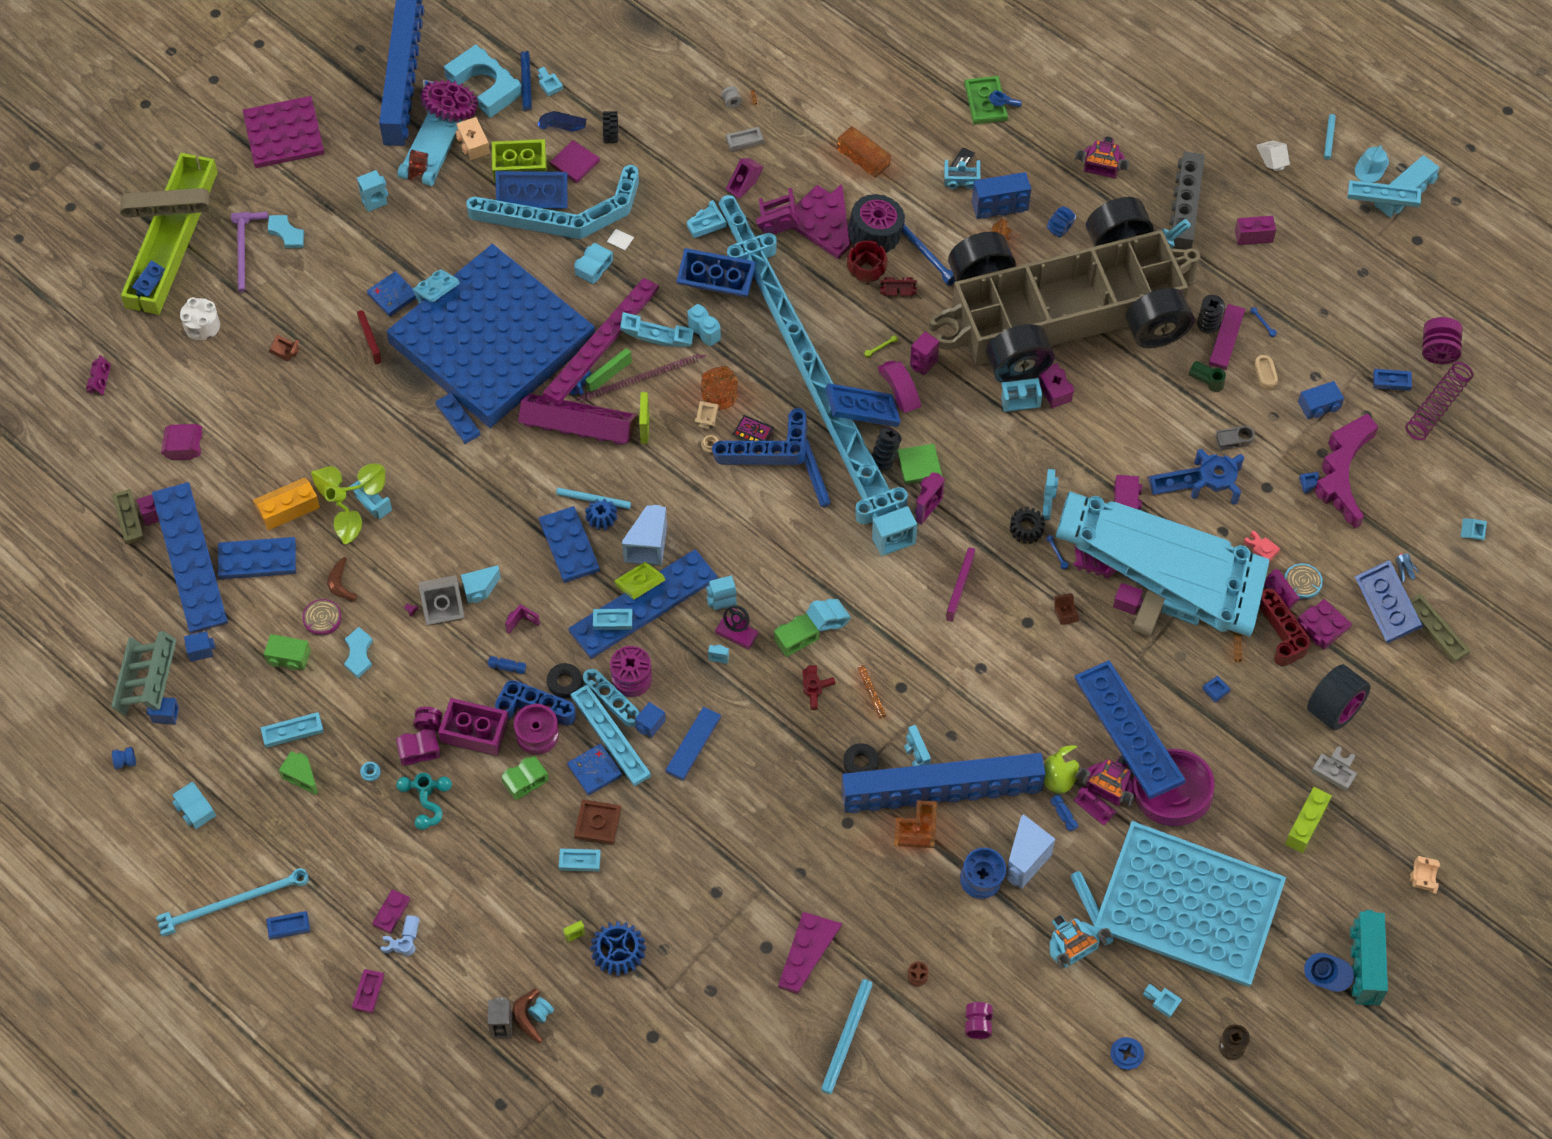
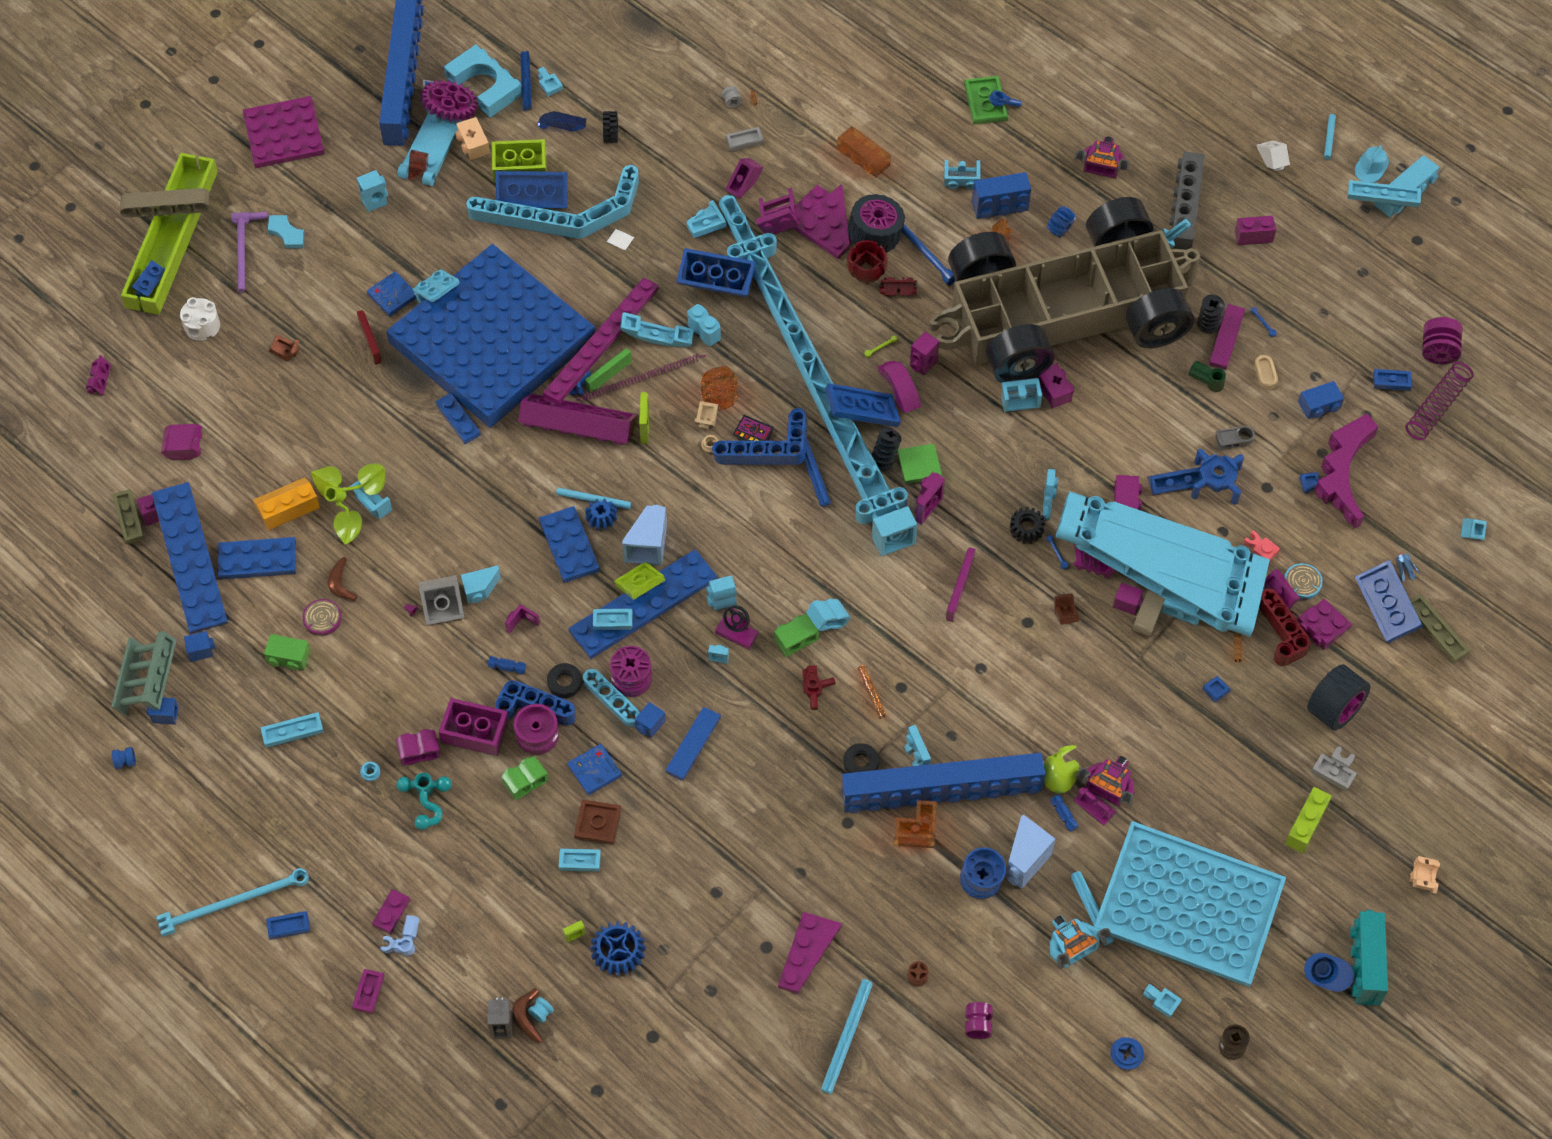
(193, 805): medium azure brick -> none
(298, 771): bright green slope -> none
(358, 643): medium azure tile -> none
(427, 719): magenta wheel -> none
(575, 161): magenta tile -> none
(593, 263): medium azure brick -> none
(610, 735): medium azure plate -> none
(964, 155): black sticker -> none
(1129, 730): blue plate -> none
(1182, 803): magenta piece -> none

